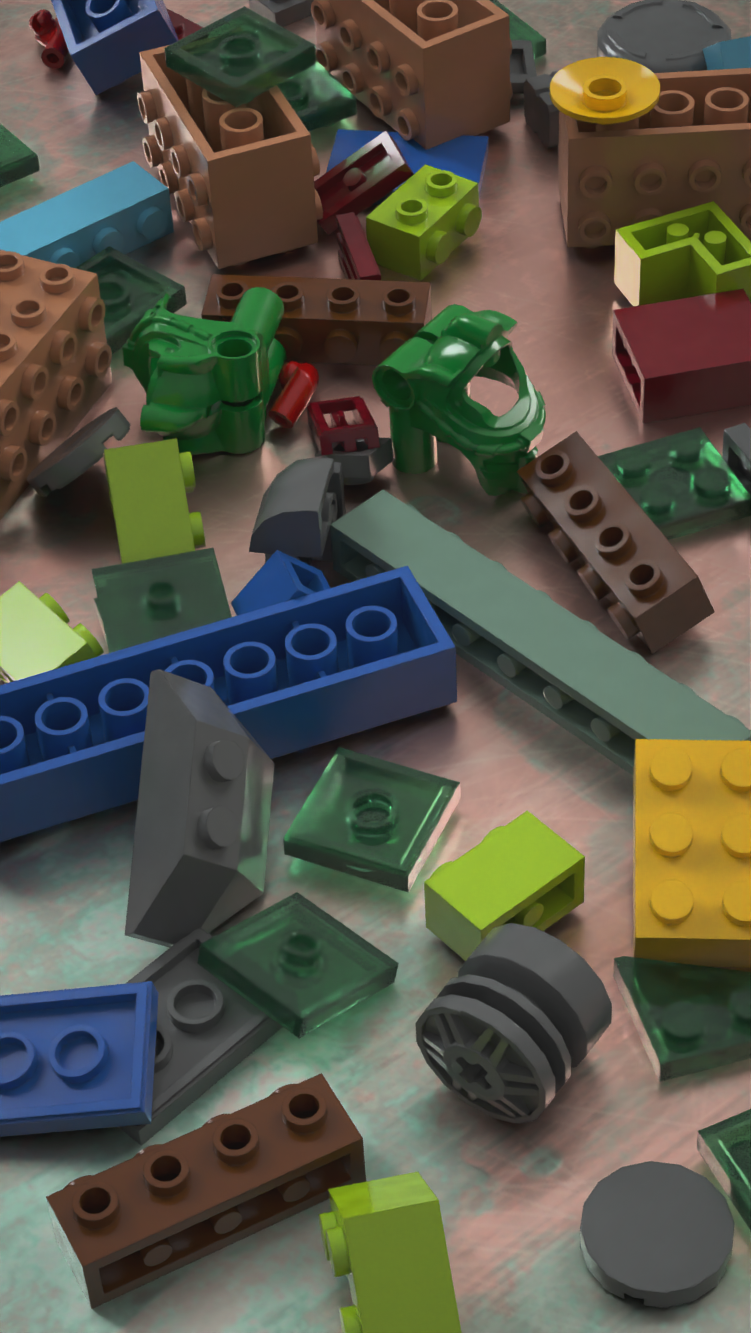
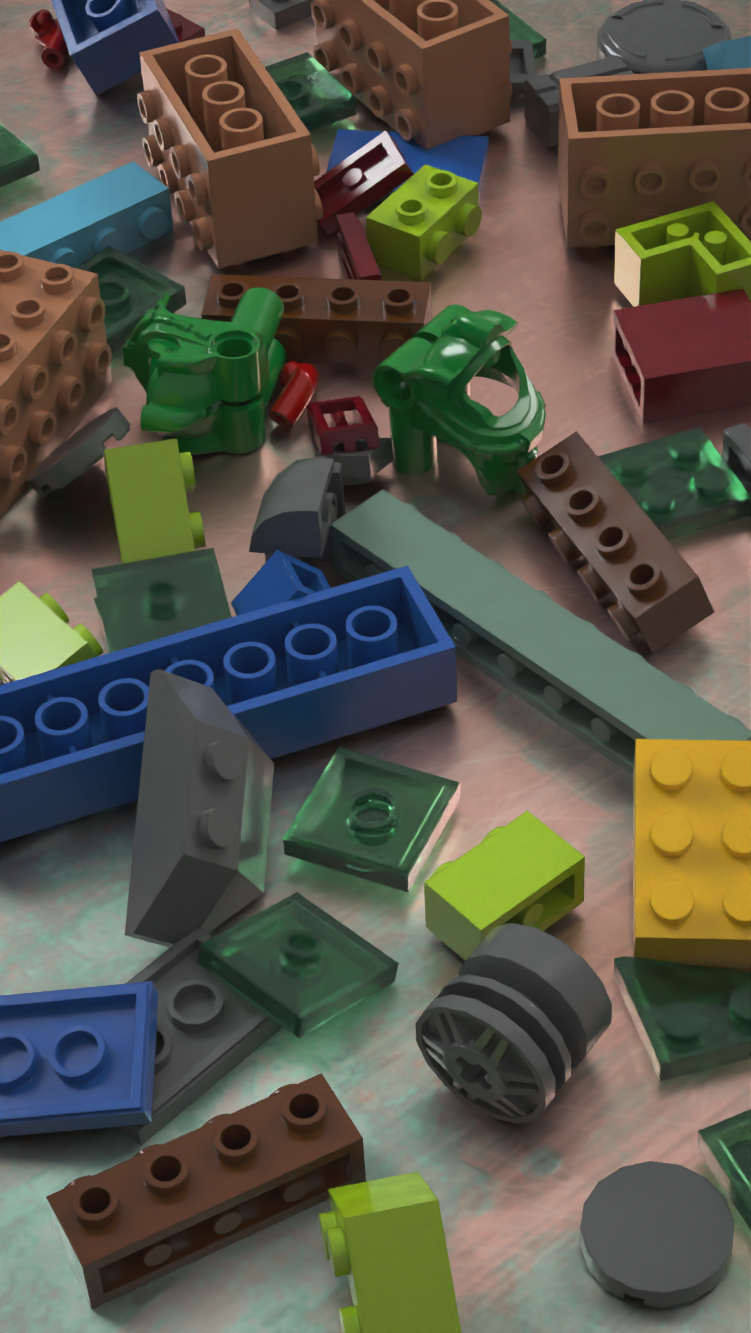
(240, 56): clear green plate -> none
(604, 90): yellow dish -> none

